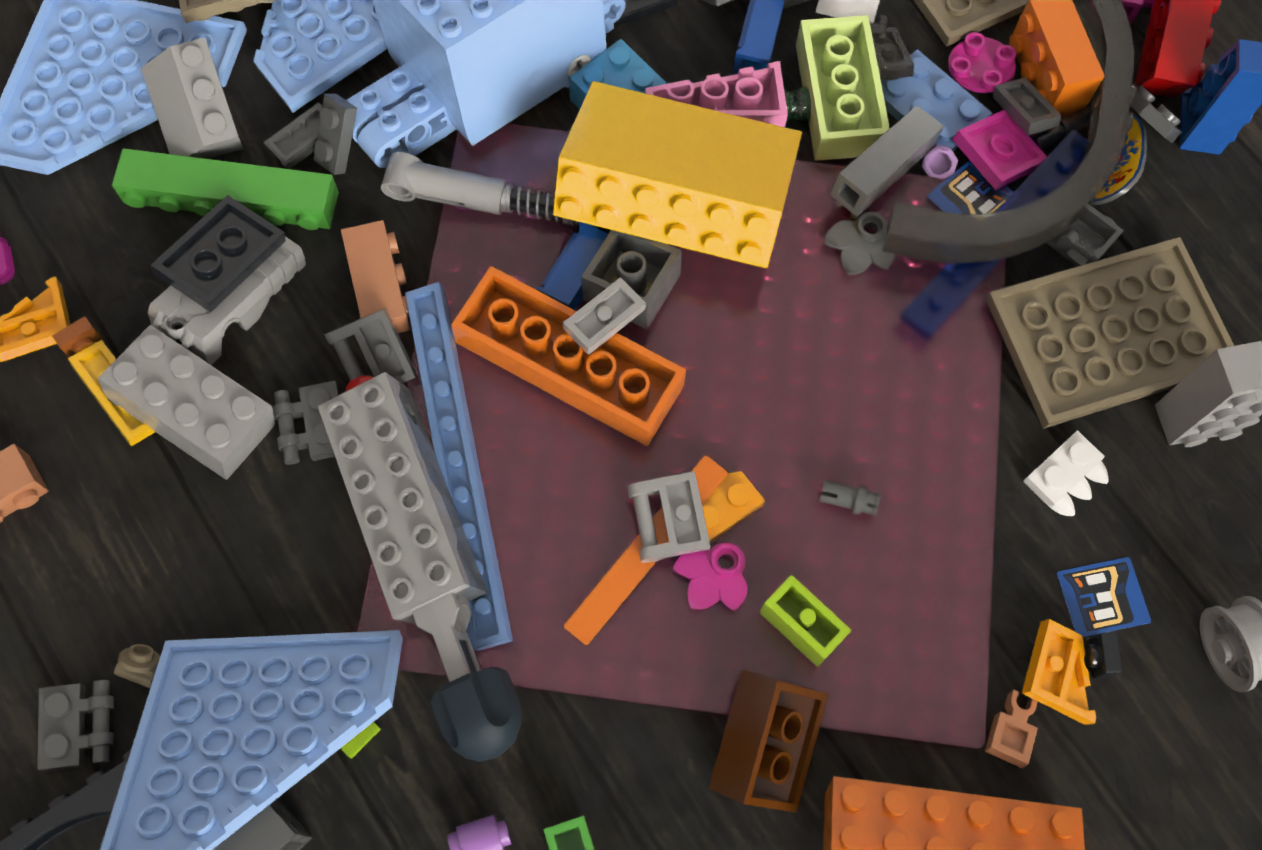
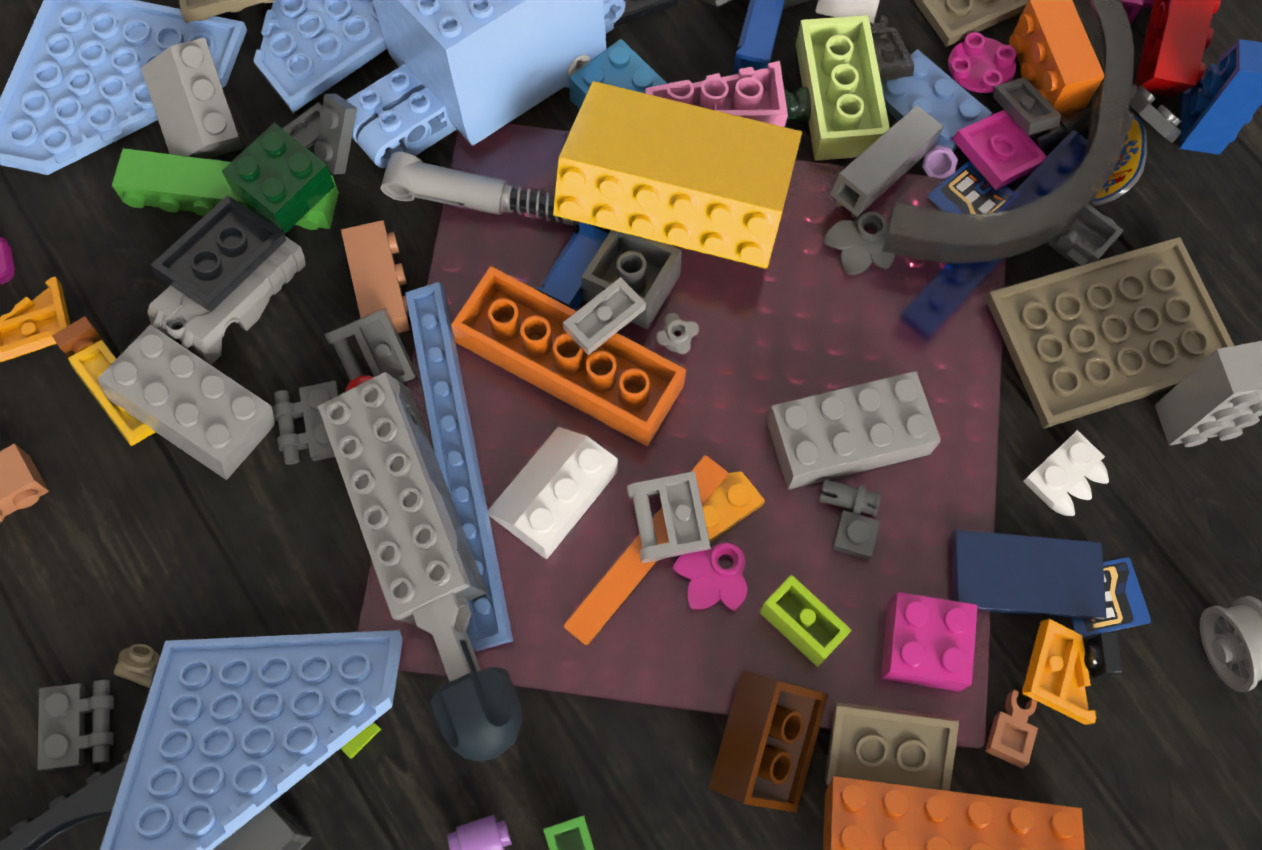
(279, 178): none -> dark green brick
(554, 490): none -> white slope
(677, 343): none -> light grey plate
(852, 430): none -> light grey brick
(856, 535): none -> dark grey plate
(892, 746): none -> dark tan plate
(929, 642): none -> dark pink brick
(1028, 575): none -> dark blue tile

